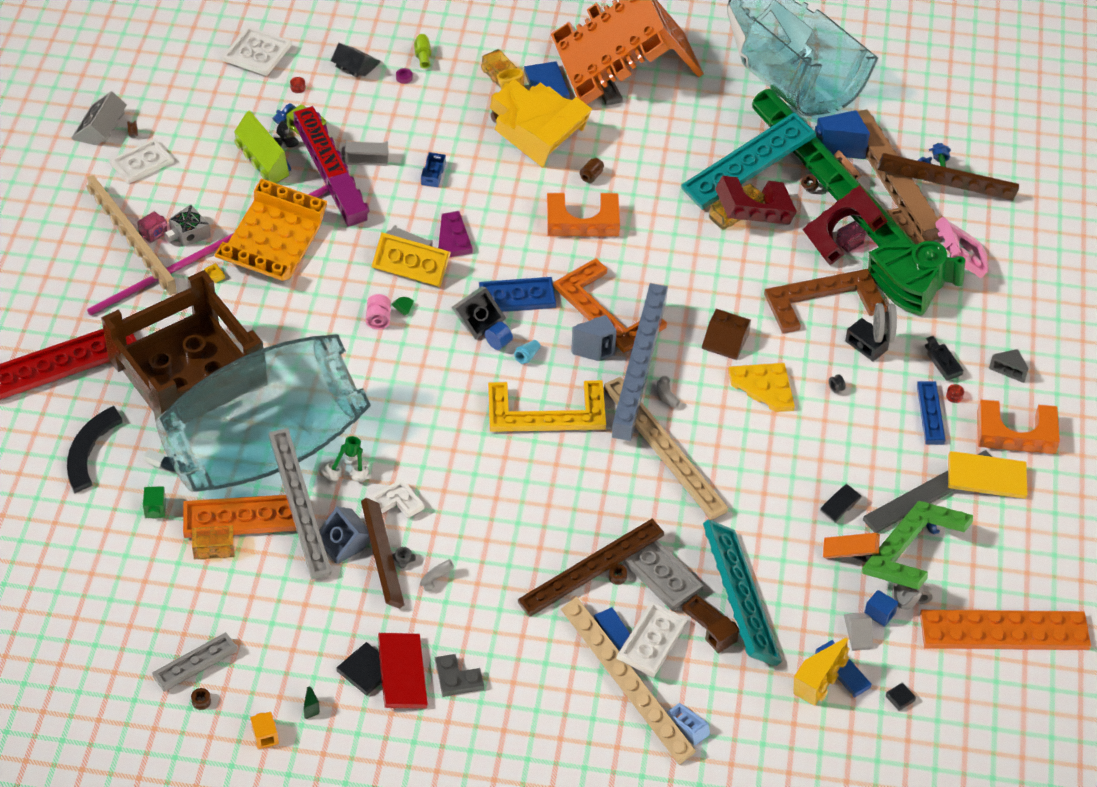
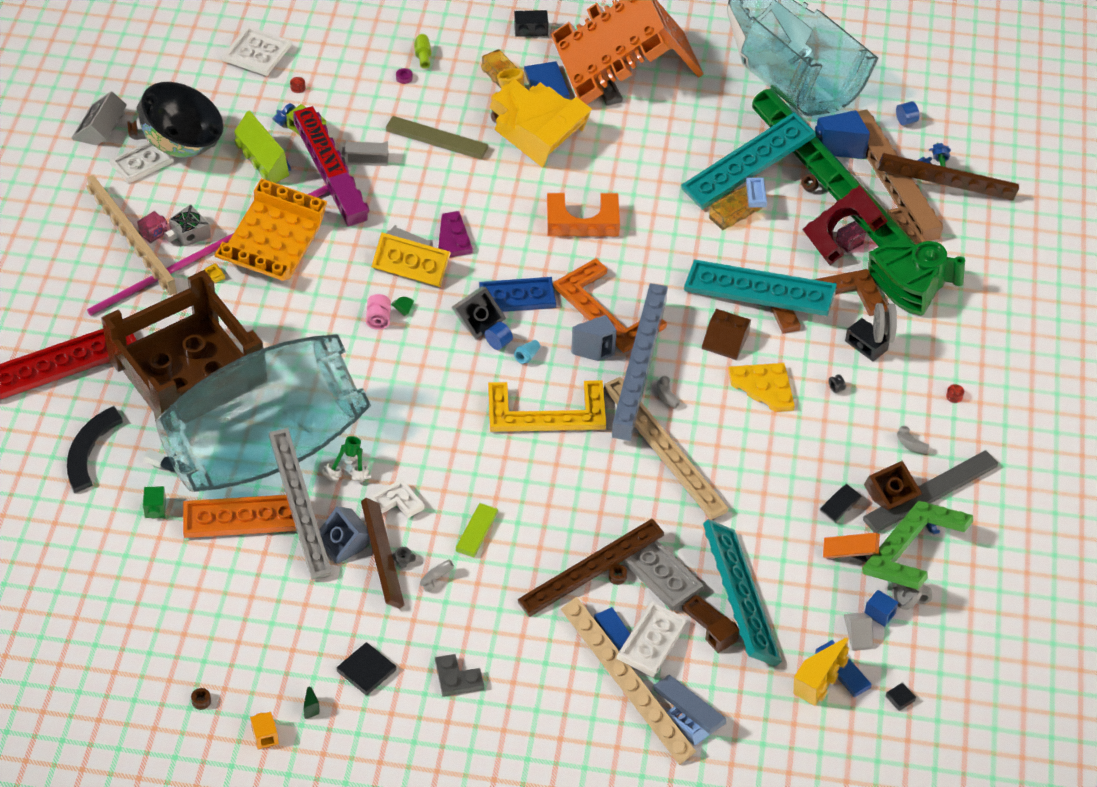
(179, 119): none -> black piece
(194, 661): light grey plate -> none
(213, 542): clear yellow brick -> none
(283, 131): black plant -> none
(353, 60): black slope -> none
(402, 670): red tile -> none
(434, 167): blue piece -> none
(437, 137): none -> olive tile
(476, 530): none -> lime tile
(531, 23): none -> black brick
(591, 170): reddish brown brick -> none
(690, 704): none -> sand blue tile
(738, 205): dark red arch -> none
(756, 192): none -> light blue tile
(760, 287): none -> teal plate
(847, 164): nougat tile -> none
(892, 486): none -> reddish brown slope
(907, 113): none -> blue piece
(910, 442): none -> light grey arm
(930, 413): blue tile -> none
(943, 359): black plate -> none
(953, 234): bright pink slope -> none
(987, 474): yellow tile -> none
(996, 435): orange arch -> none
(1004, 629): orange plate -> none
(1010, 364): dark grey slope -> none

